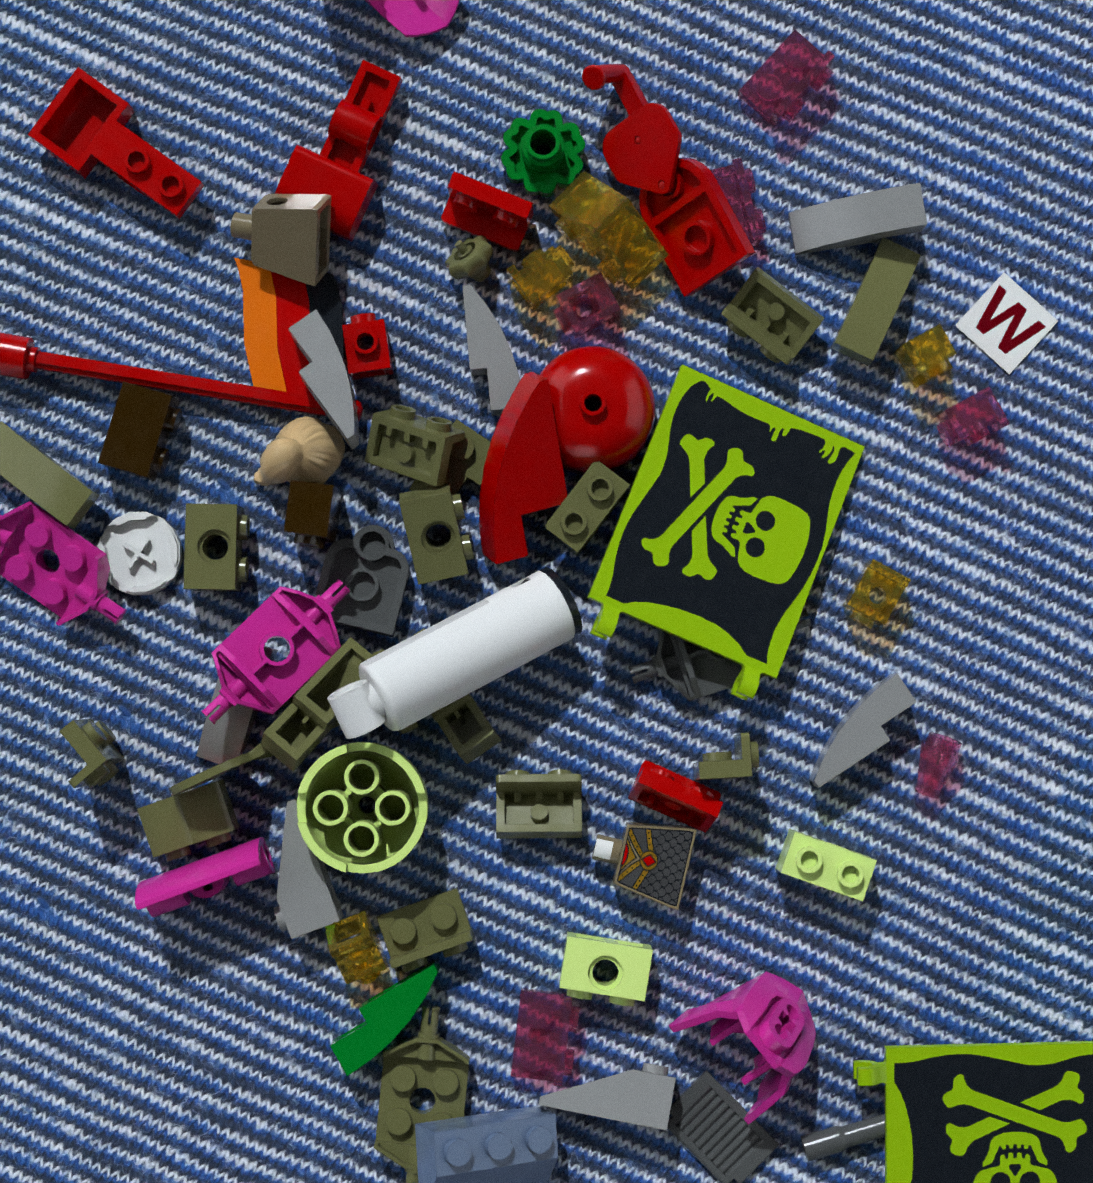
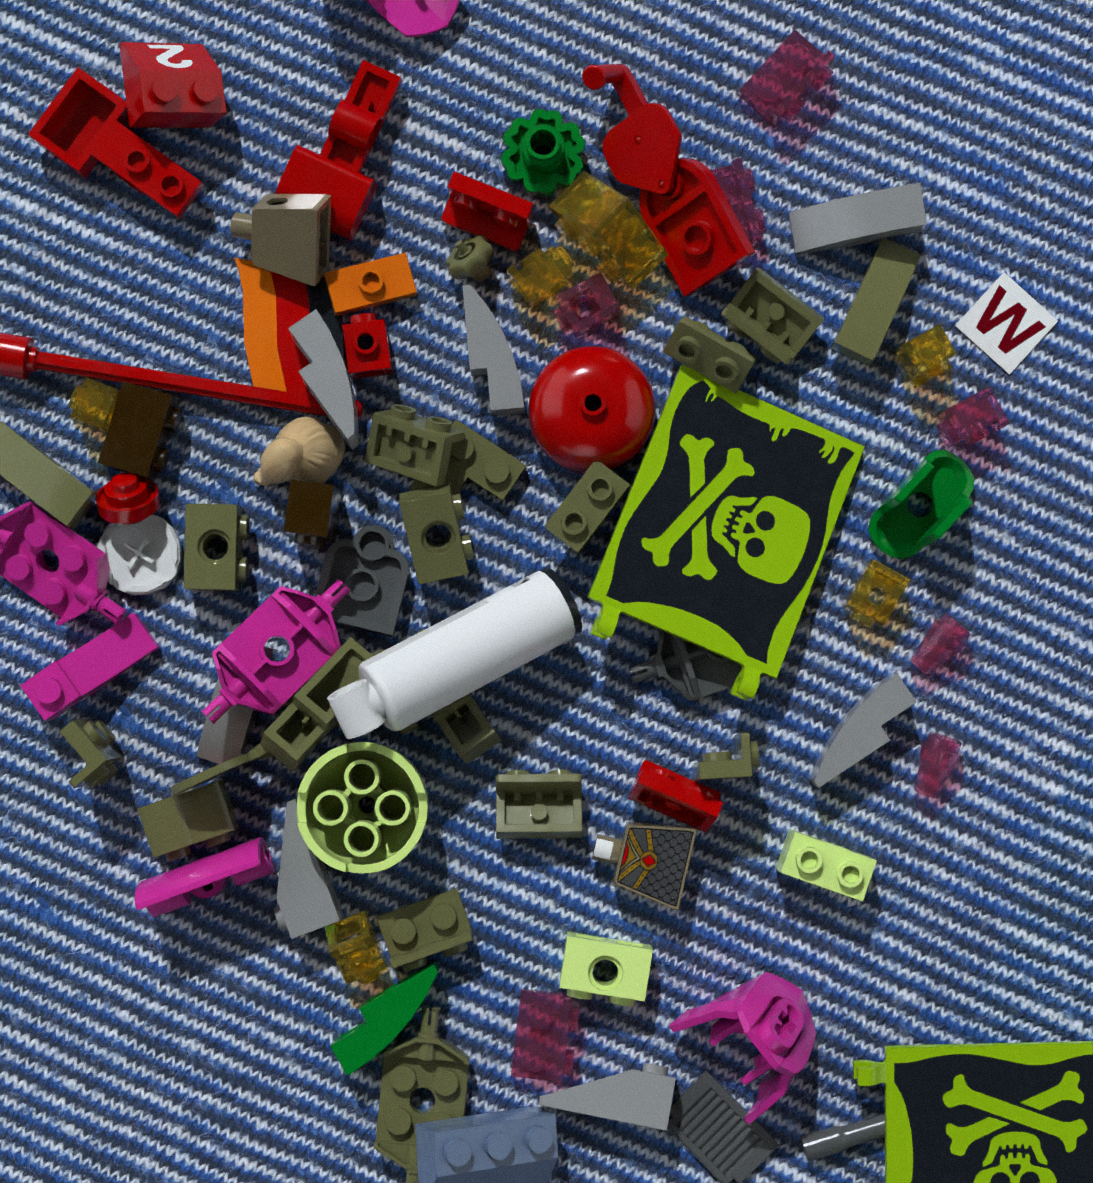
(89, 667): none -> dark pink slope
(93, 404): none -> clear yellow brick
(127, 499): none -> red plate
(171, 85): none -> red slope
(370, 284): none -> orange plate
(520, 470): red slope -> none
(710, 353): none -> olive bracket
(940, 644): none -> clear pink cone
(946, 483): none -> green piece

